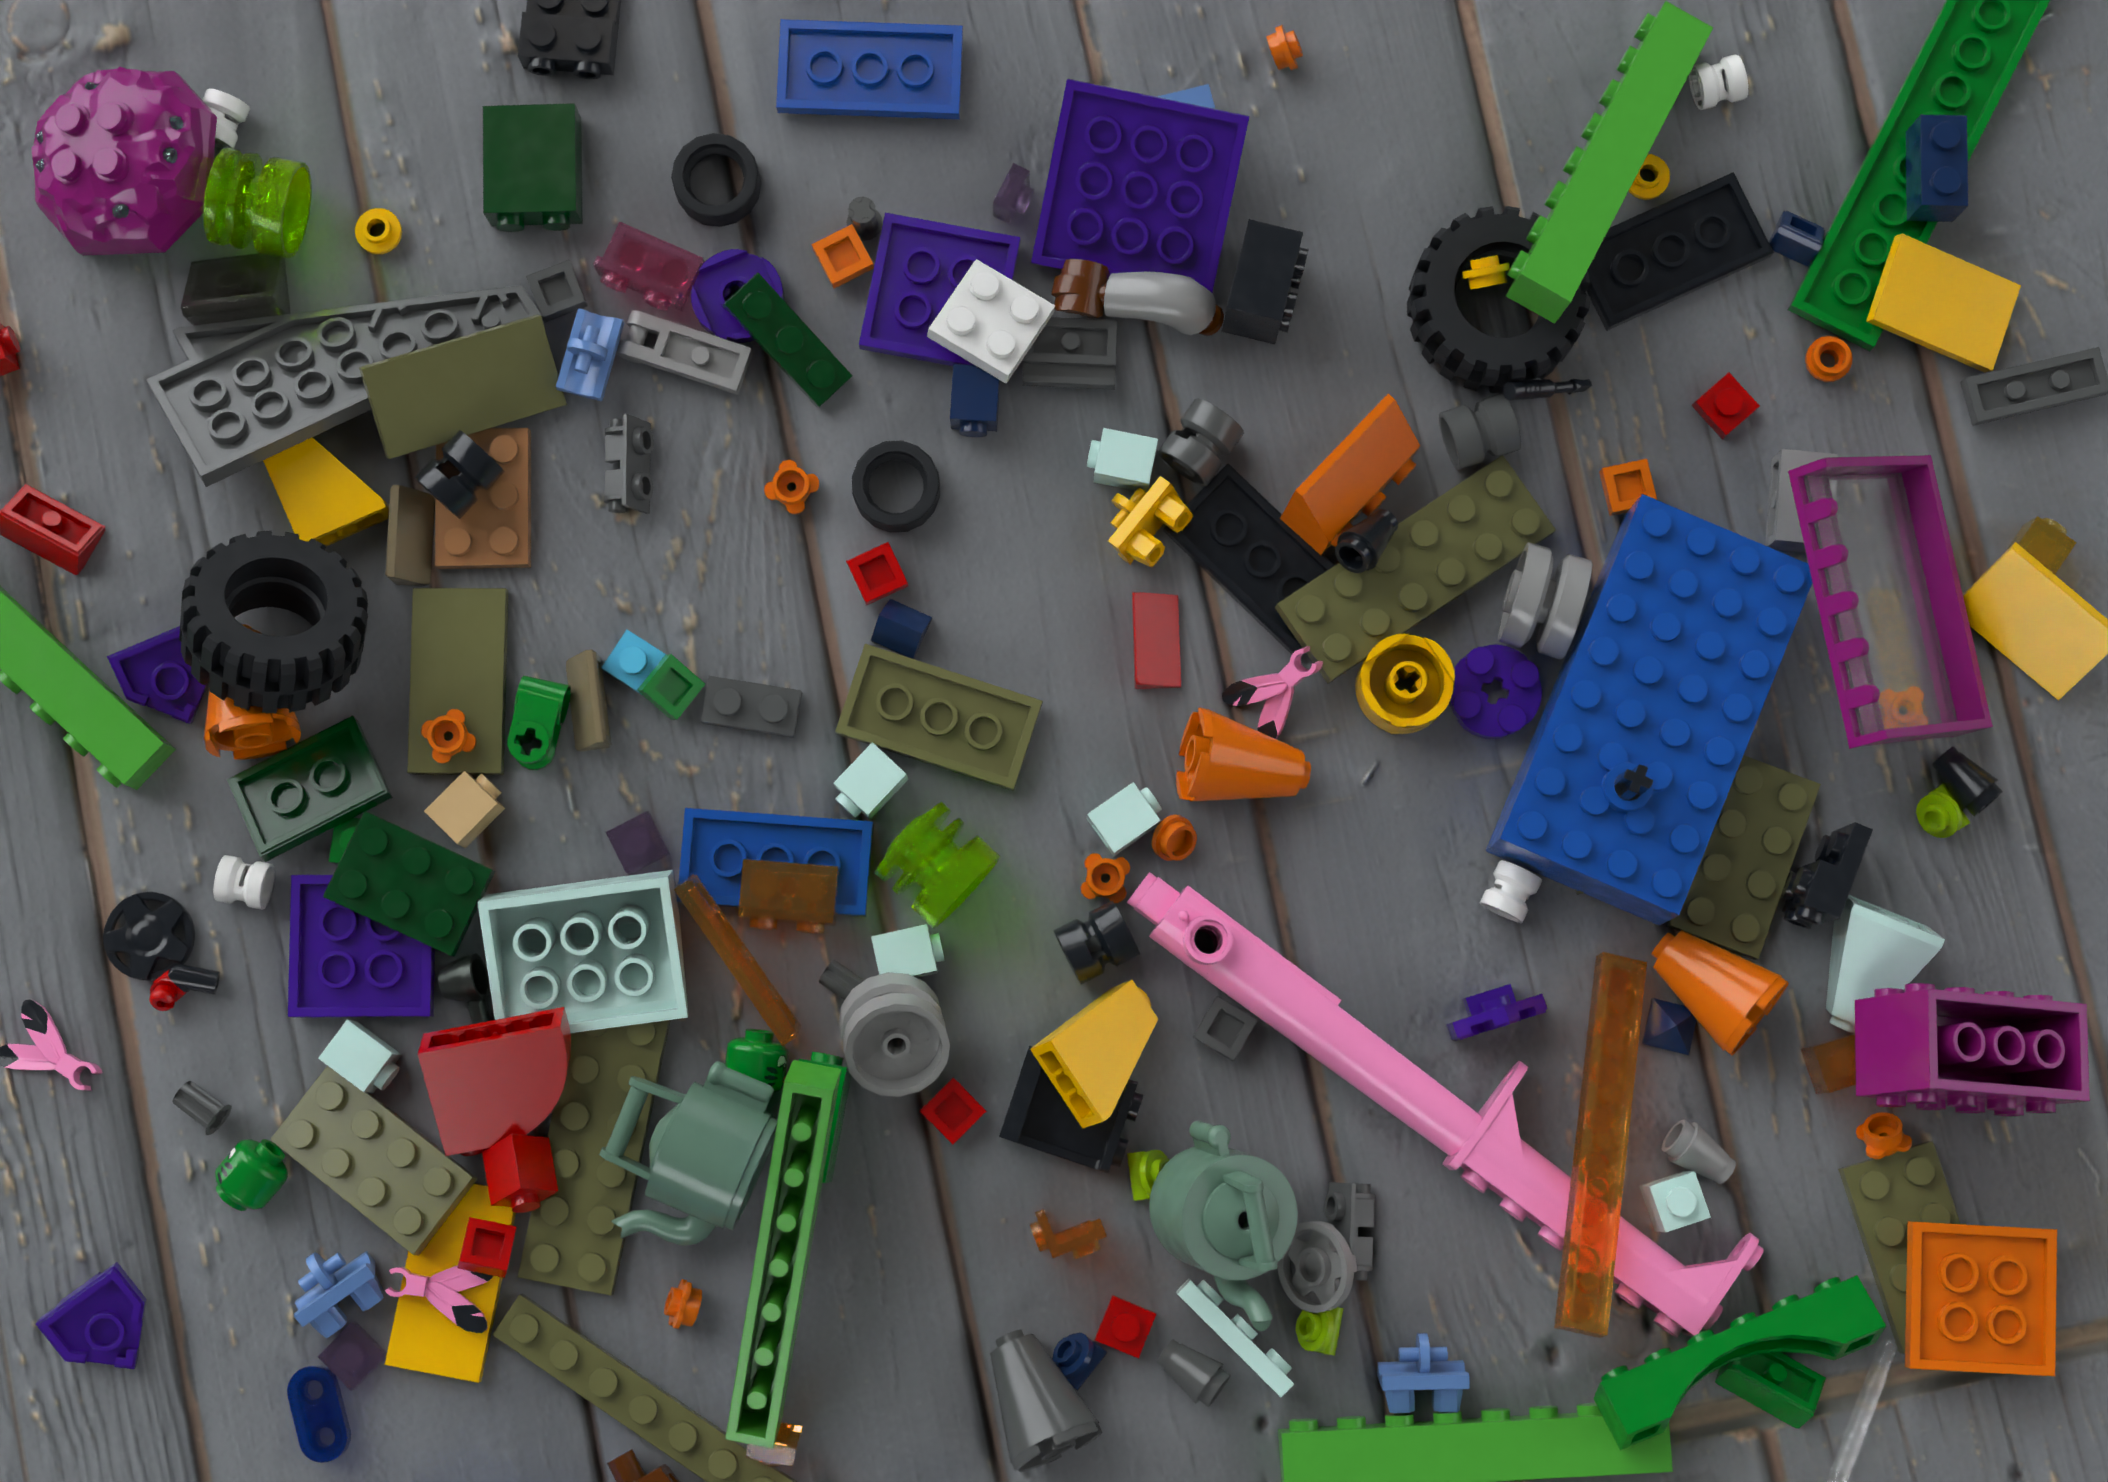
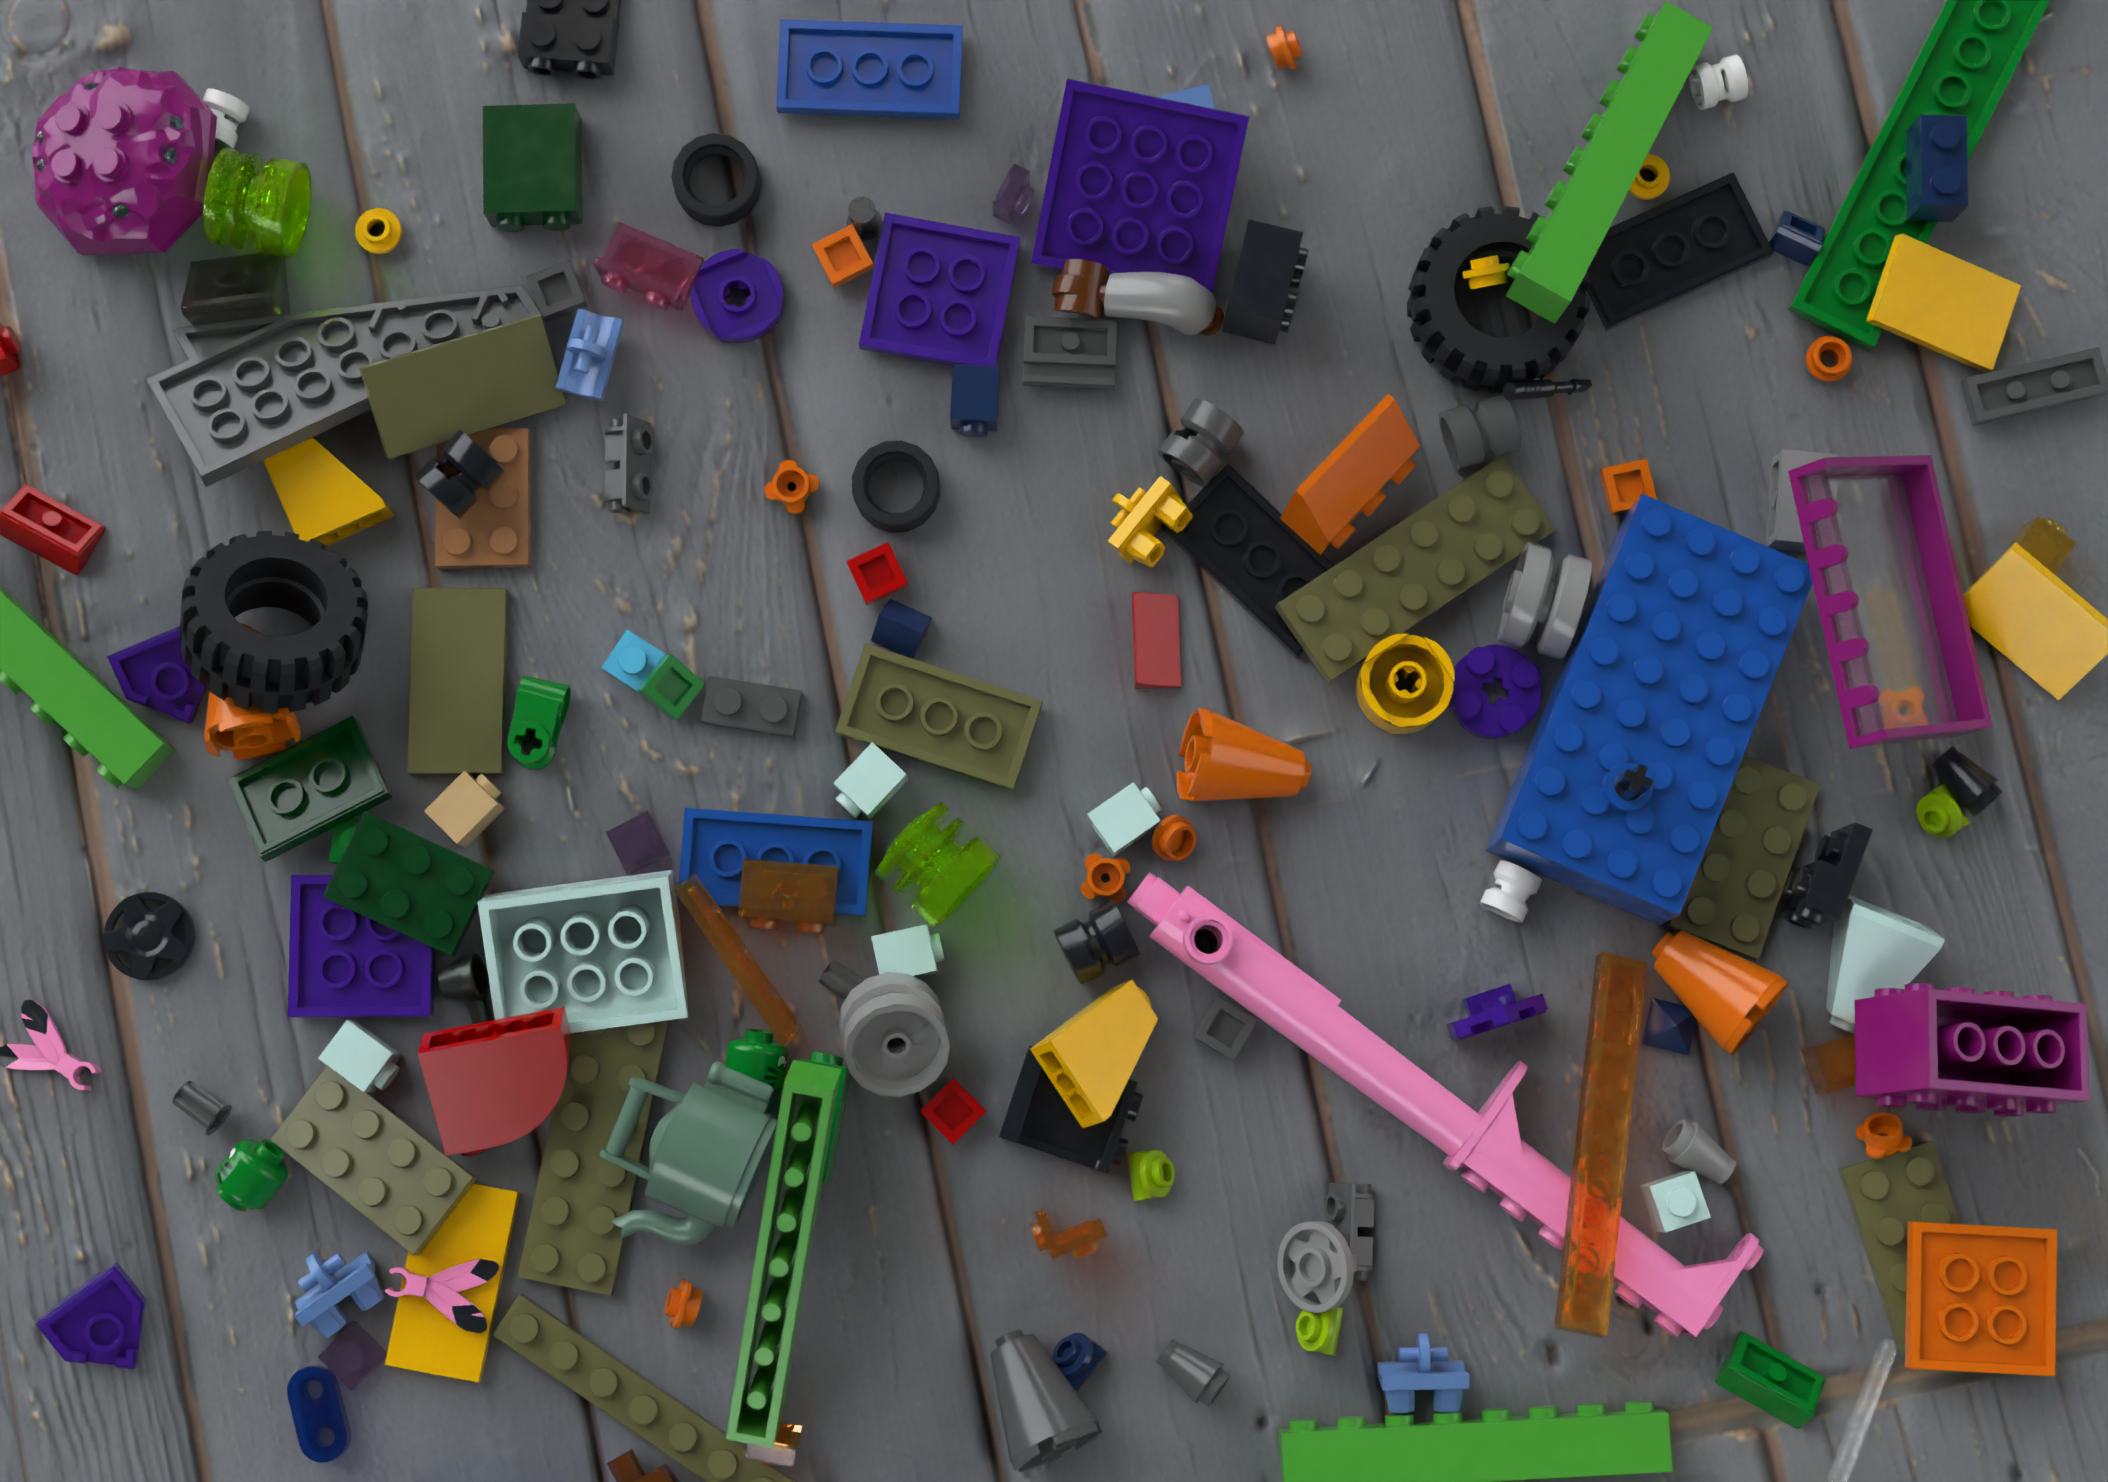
(180, 980): arm -> none
(244, 882): white wheel -> none
(410, 536): dark tan slope -> none
(435, 731): orange plate -> none
(487, 1247): red plate -> none
(520, 1172): red brick -> none
(588, 701): dark tan slope -> none
(686, 352): light grey plate -> none
(787, 340): dark green plate -> none
(991, 321): white plate -> none
(1123, 459): light aqua brick -> none
(1125, 1326): red plate -> none
(1198, 1210): sand green piece -> none
(1237, 1335): light aqua plate -> none
(1275, 688): bright pink piece -> none
(1365, 542): black cone -> none
(1725, 405): red plate -> none
(1823, 1324): green arch -> none

